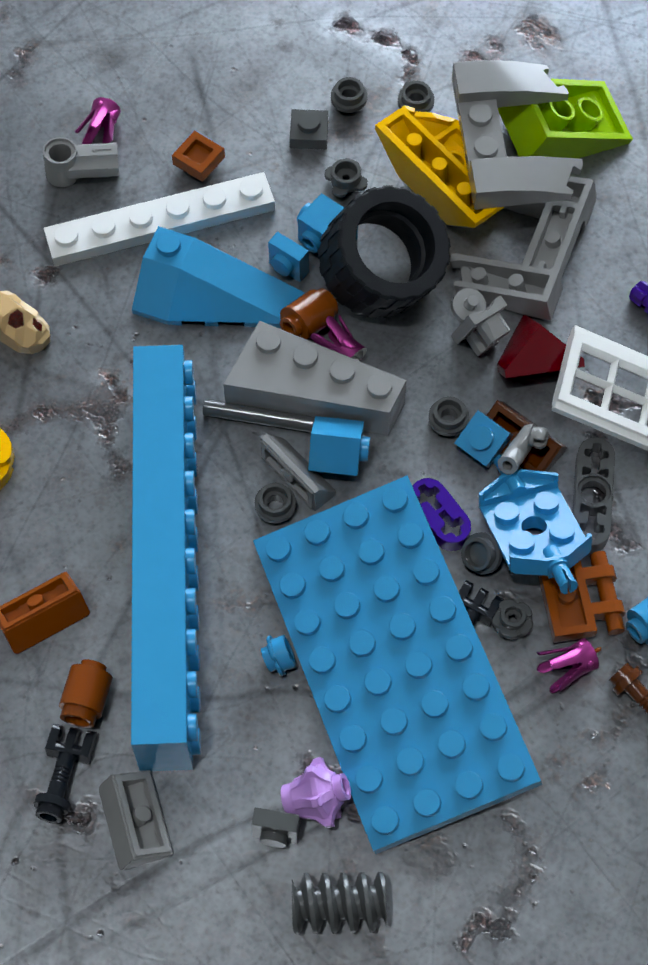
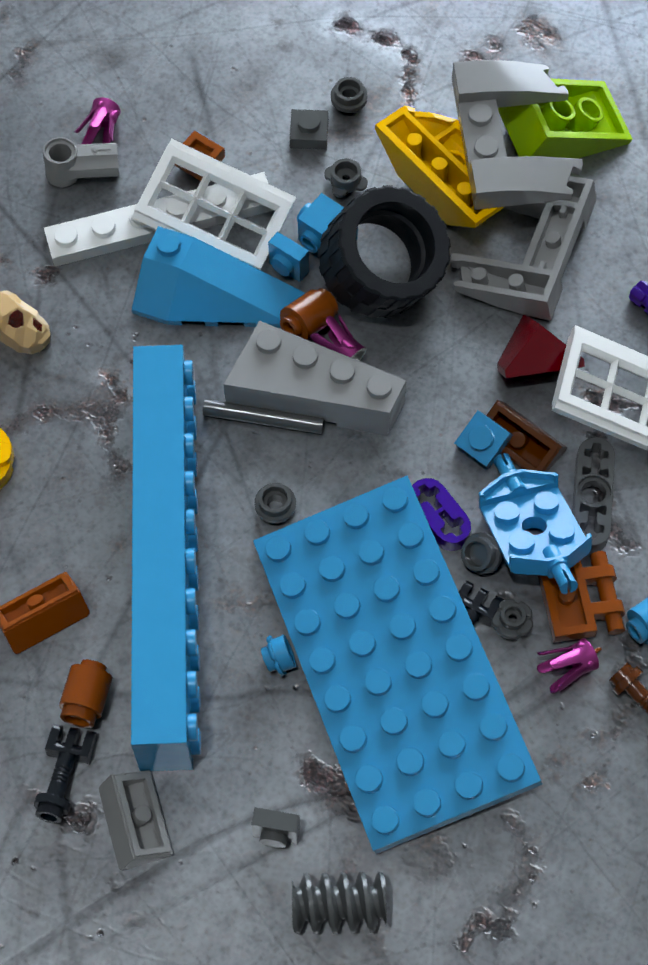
(225, 176): none -> white piece
(294, 471): light grey slope -> none
(316, 794): lavender rock -> none
(337, 446): dark azure brick -> none
(416, 95): dark grey plate -> none
(448, 406): dark grey plate -> none
(479, 325): light grey hips -> none
(521, 445): light grey arm -> none

